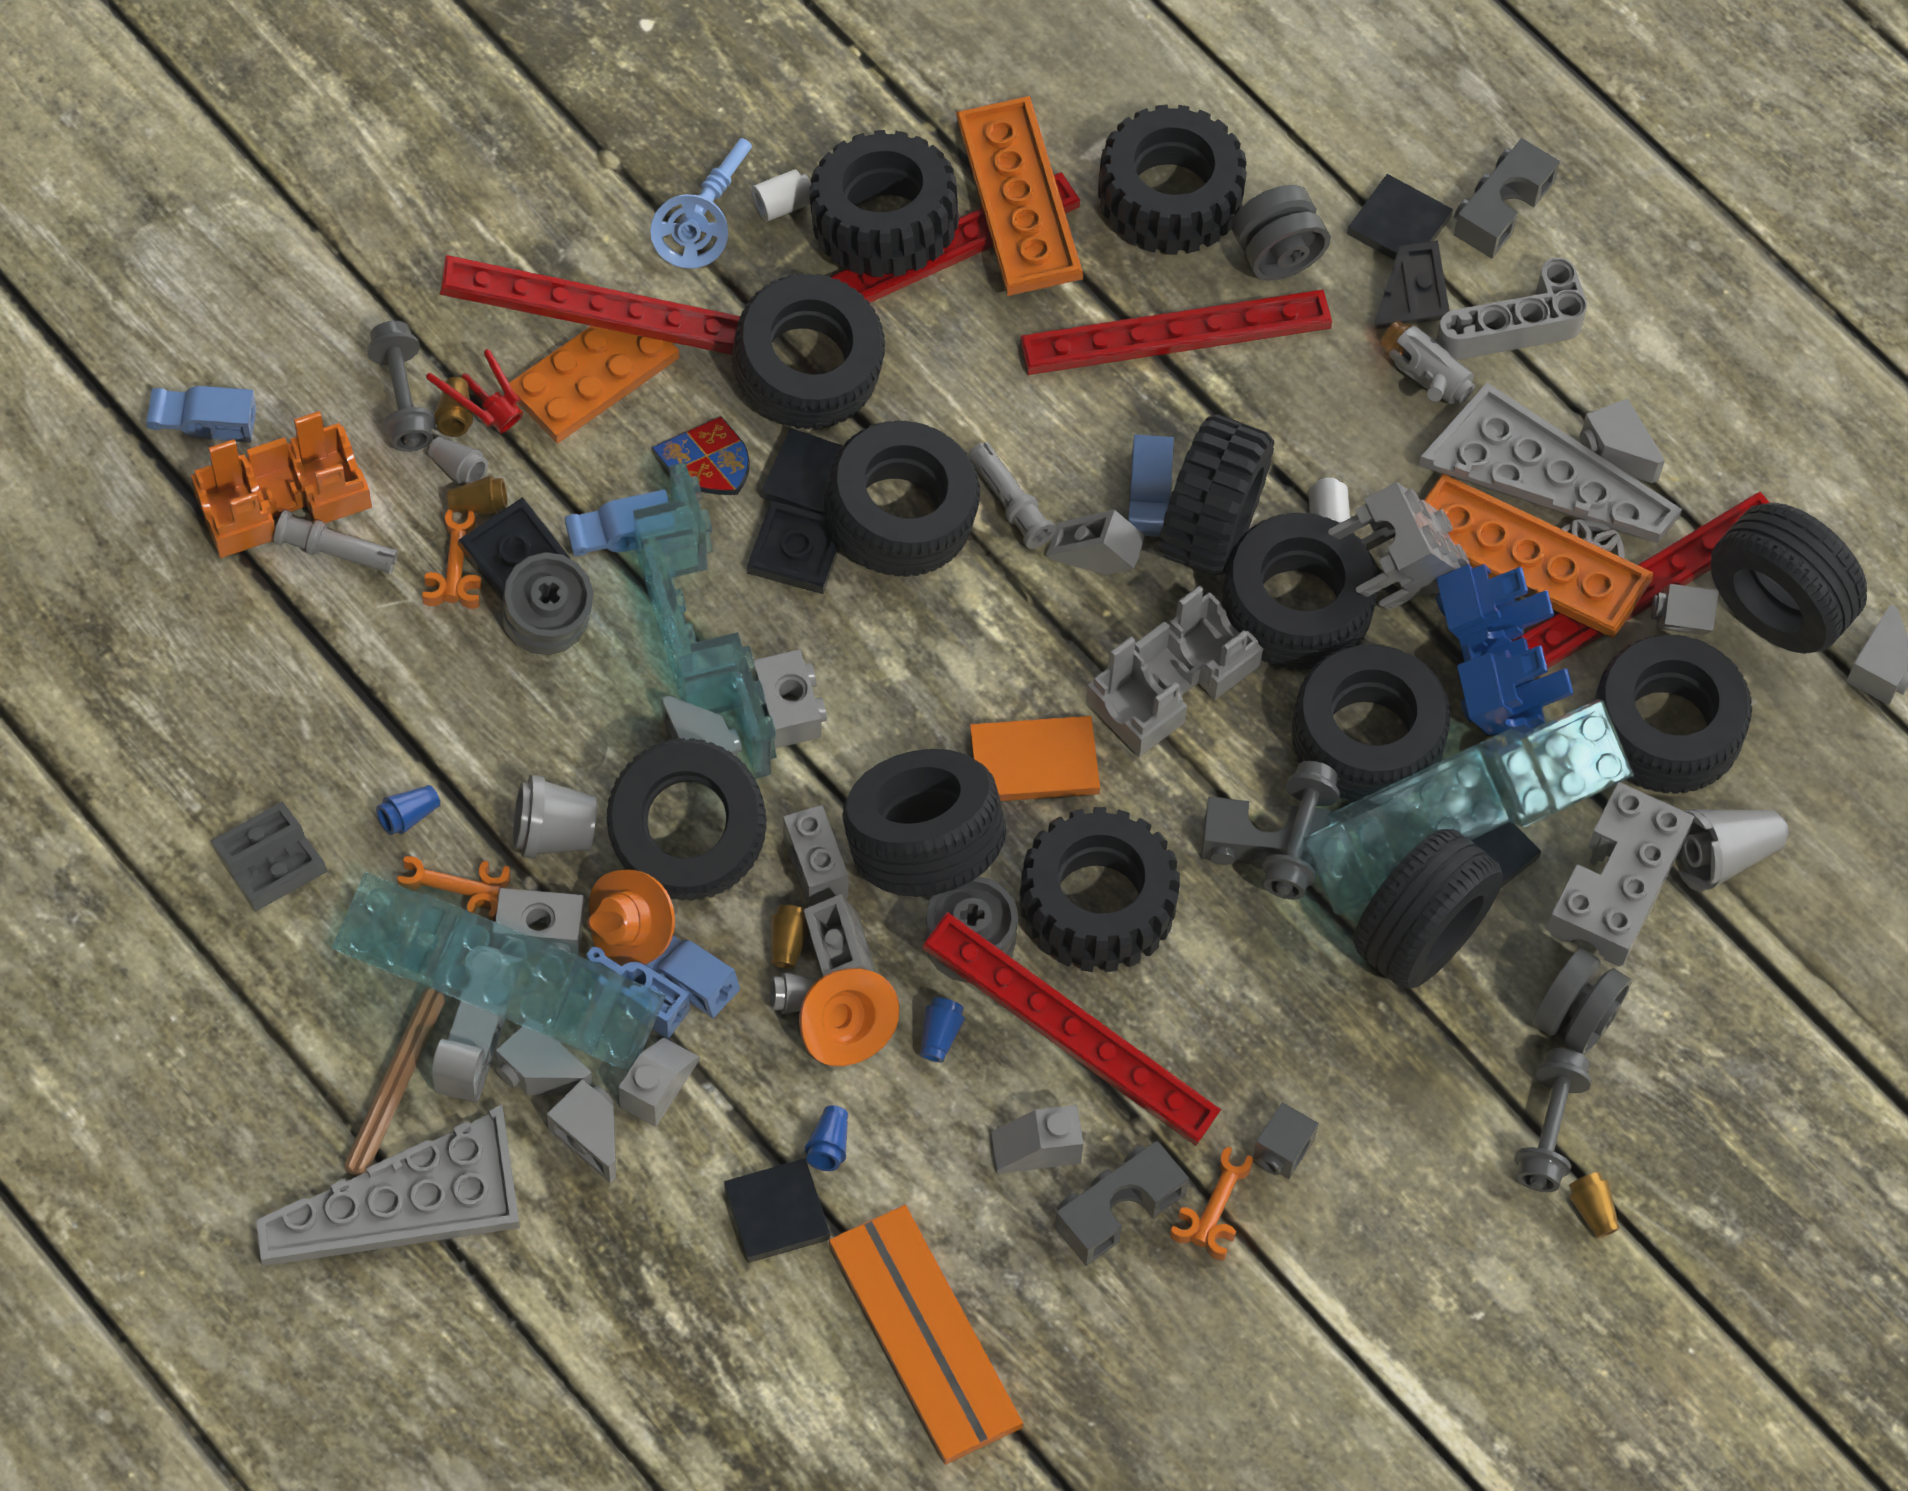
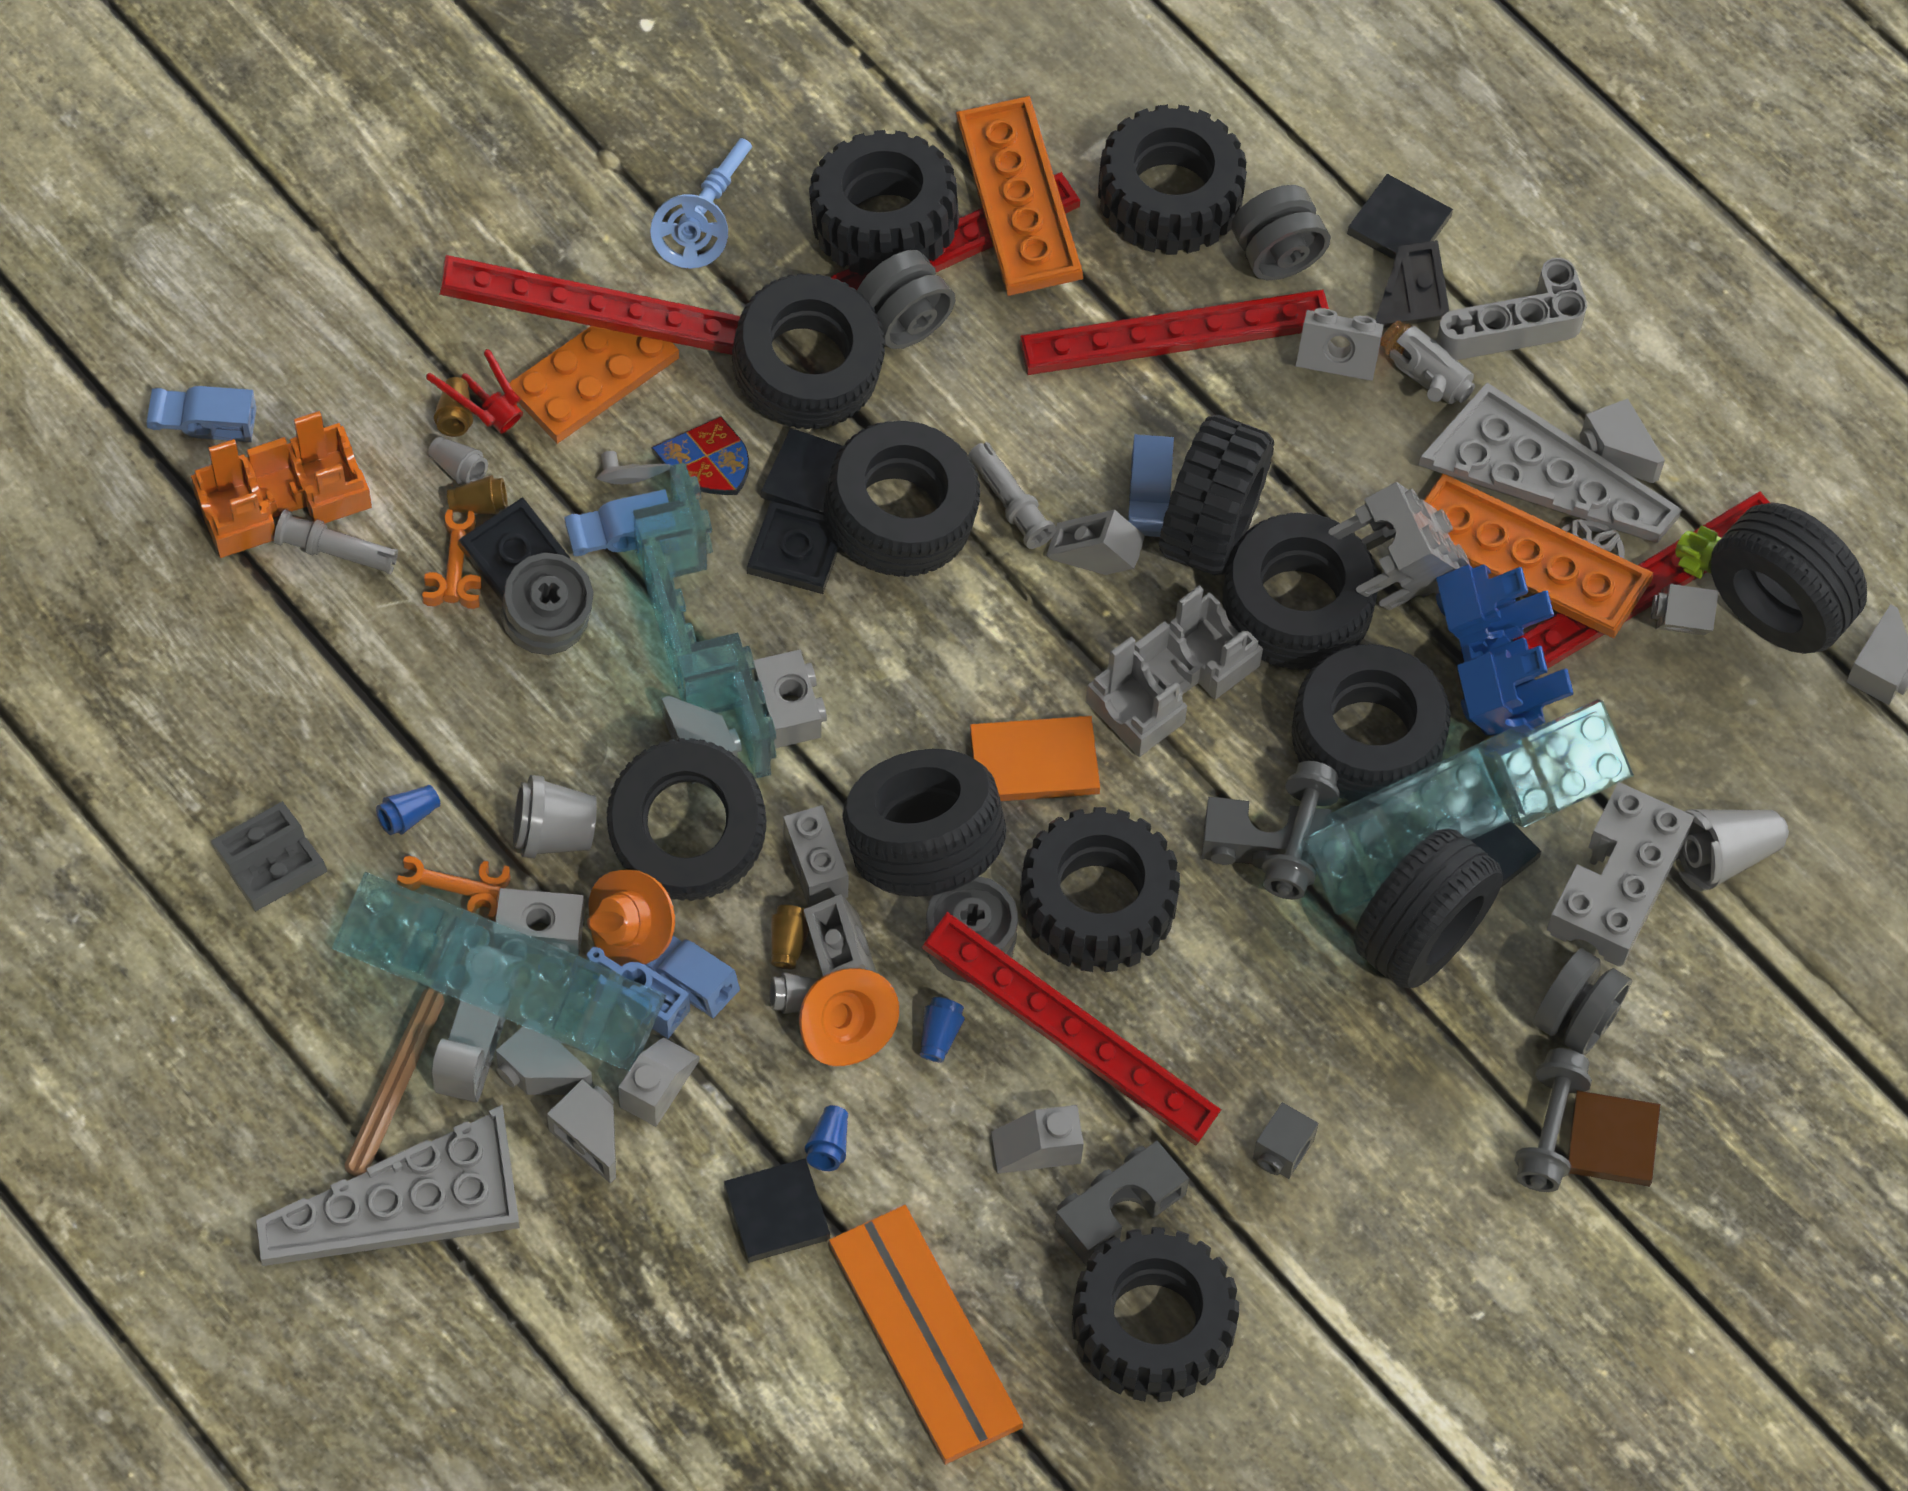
(409, 425): dark grey piece -> none
(629, 473): none -> light grey bar
(781, 195): white brick -> none
(907, 298): none -> dark grey wheel
(1165, 1263): none -> black tyre
(1205, 1230): orange bar -> none
(1321, 354): none -> light grey brick
(1329, 499): white brick -> none
(1520, 174): dark grey arch -> none
(1595, 1203): pearl gold cone -> none
(1613, 1138): none -> reddish brown tile
(1691, 671): black tyre -> none
(1696, 550): none -> lime gear

